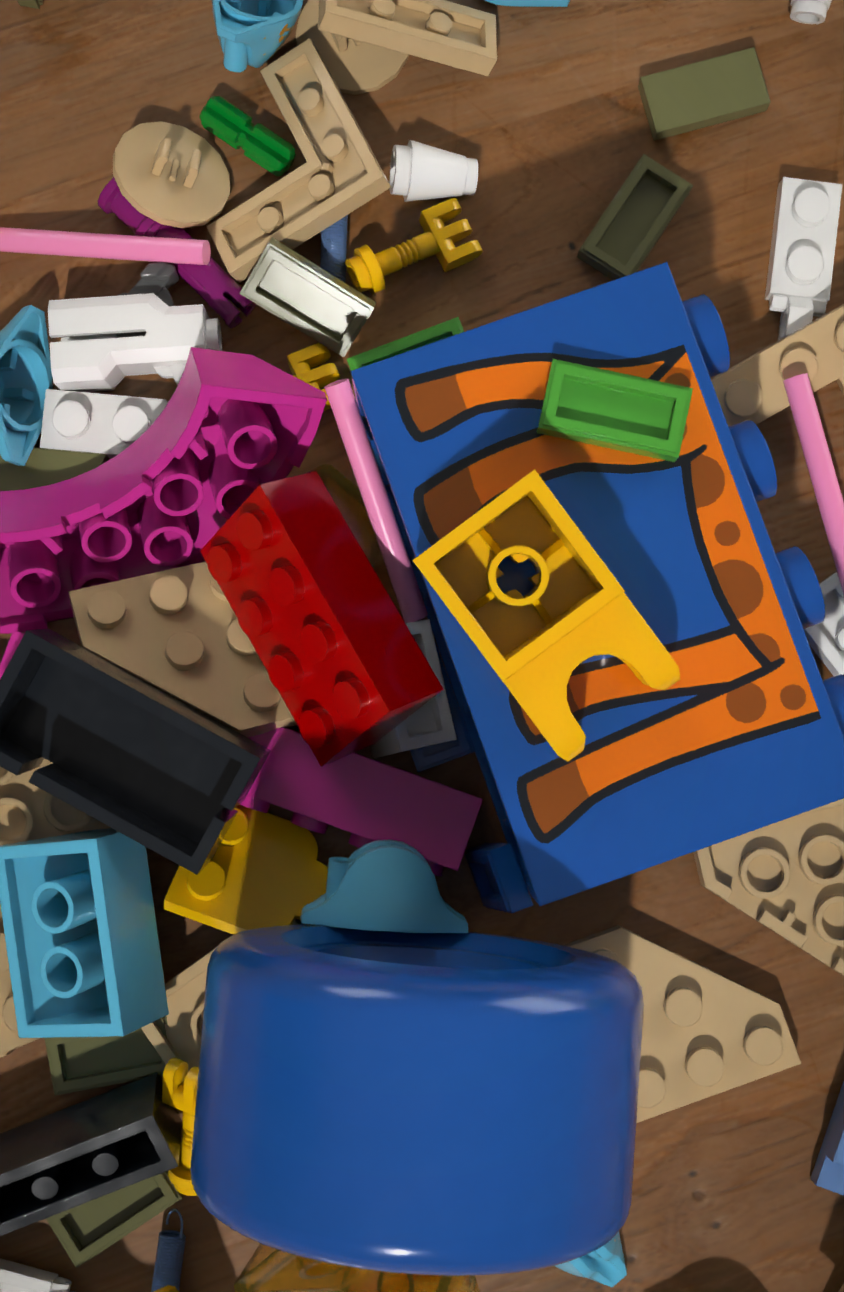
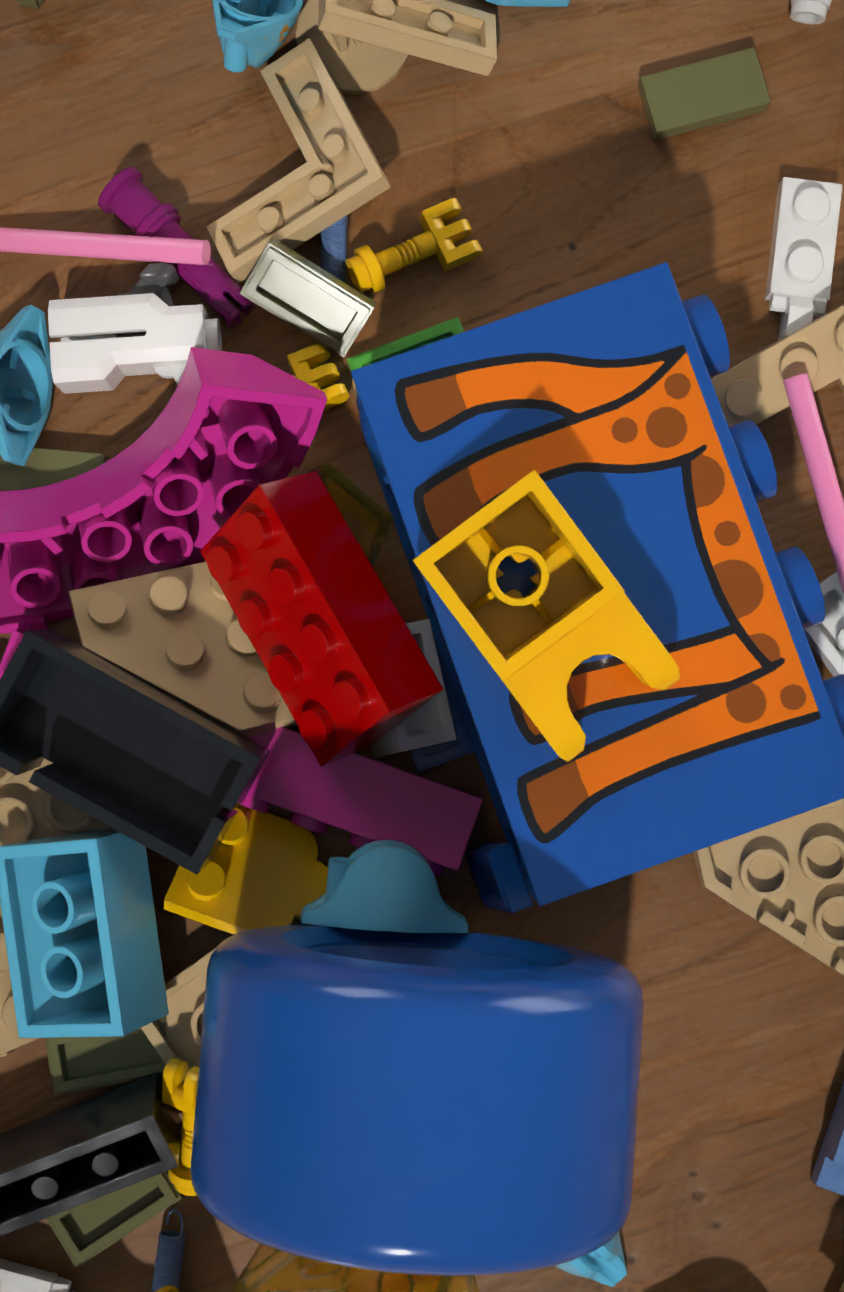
(95, 421): white hinge -> none
(171, 174): tan piece -> none
(238, 131): green piece -> none
(376, 499): bright pink bar -> none
(430, 172): white cone -> none
(614, 410): bright green tile -> none
(634, 219): olive tile -> none
(697, 1025): tan plate -> none

